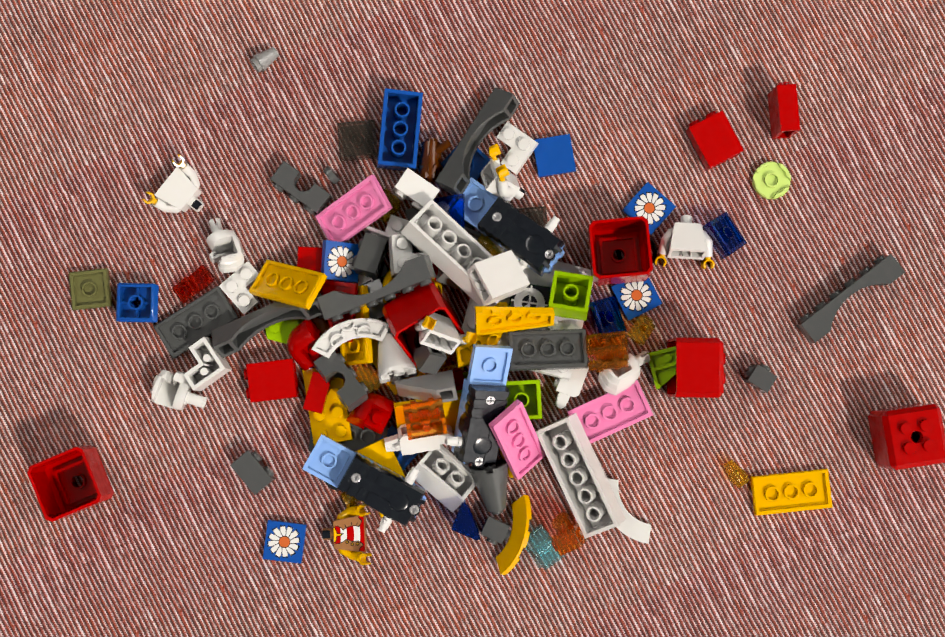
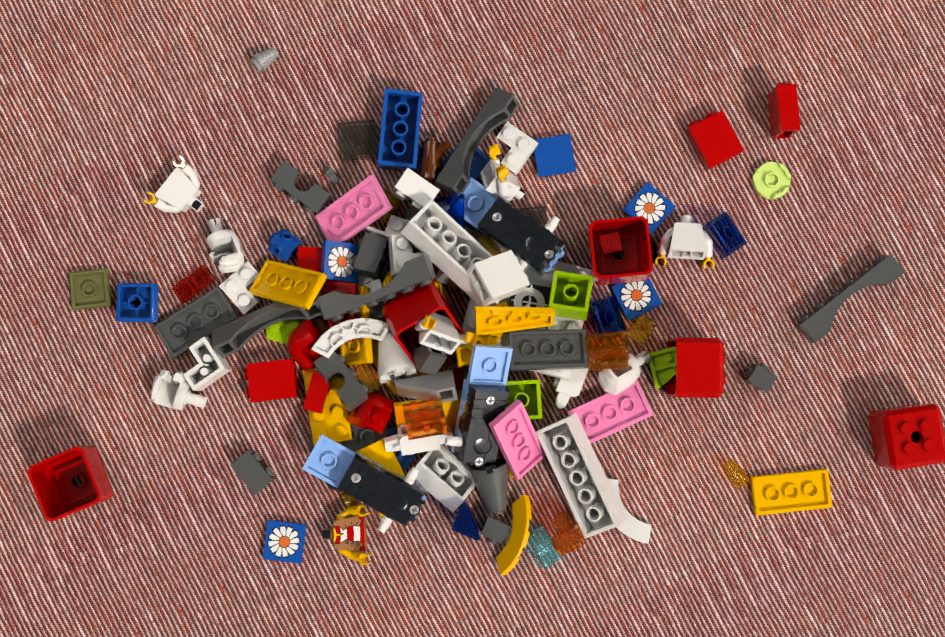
(283, 245): none -> blue brick
(610, 243): none -> tile

